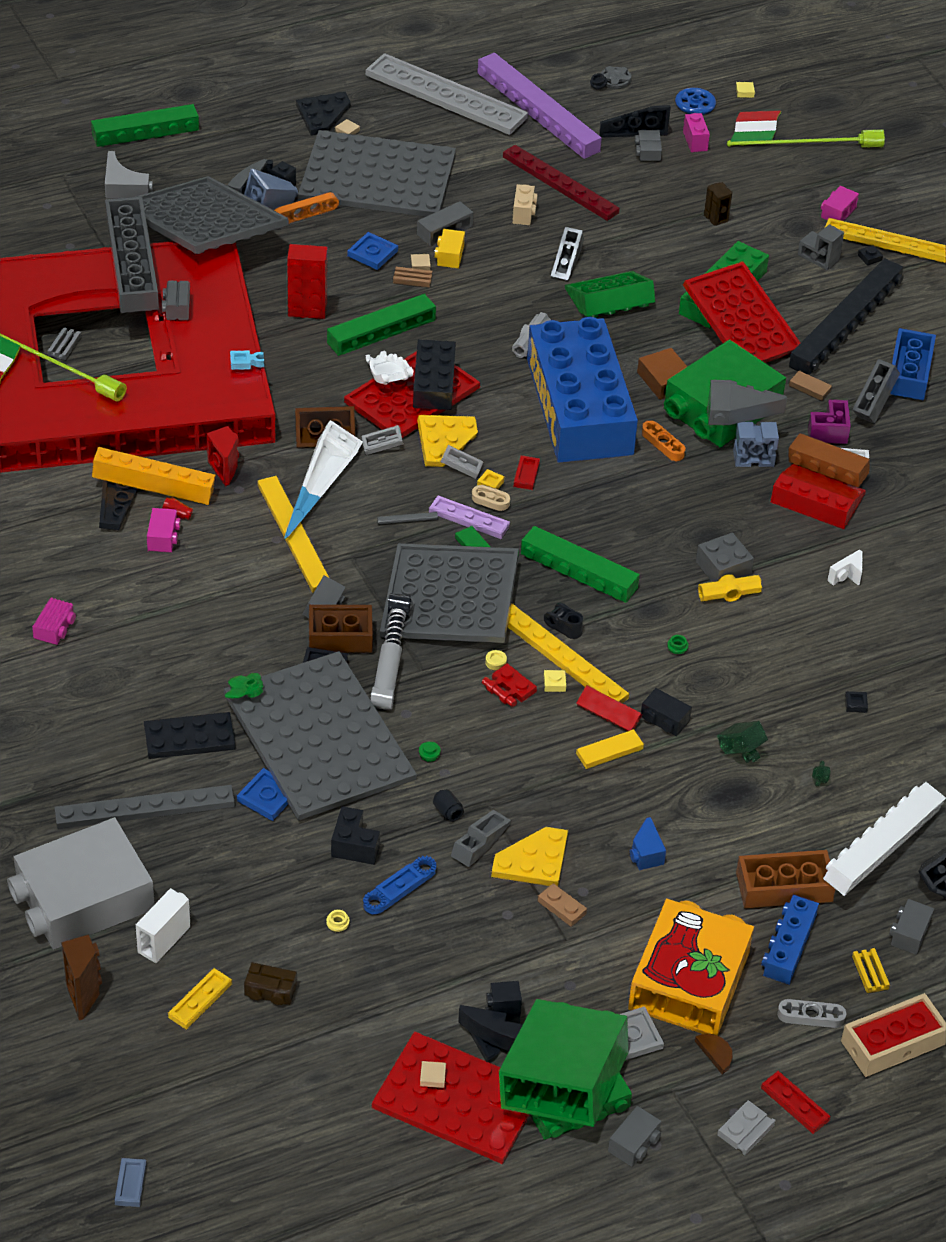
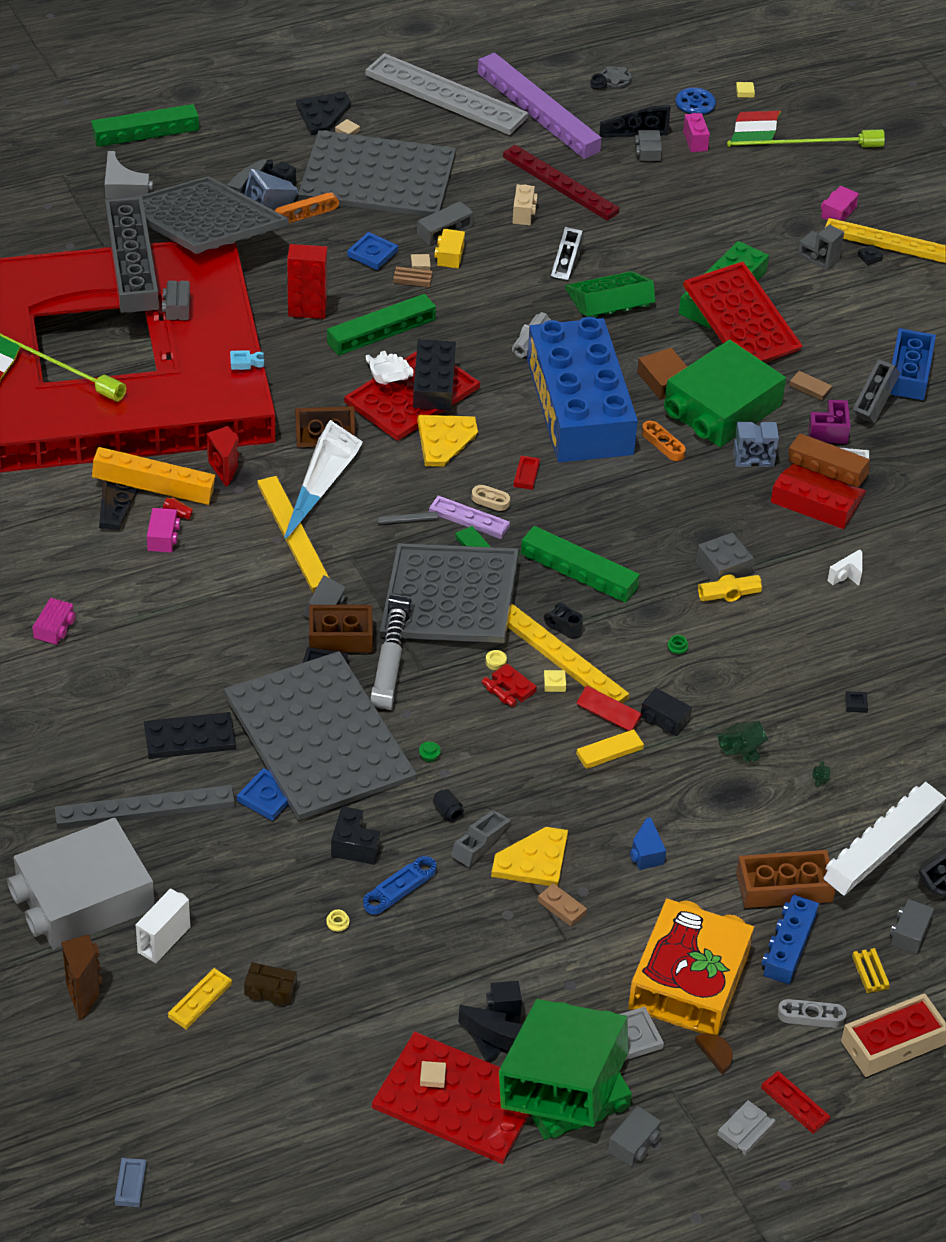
(61, 342): light grey tile -> none
(241, 685): green plate -> none
(383, 442): light grey tile -> none
(461, 461): light grey tile -> none
(491, 479): yellow plate -> none
(718, 203): dark brown brick -> none
(736, 404): dark grey wedge -> none
(846, 317): black brick -> none

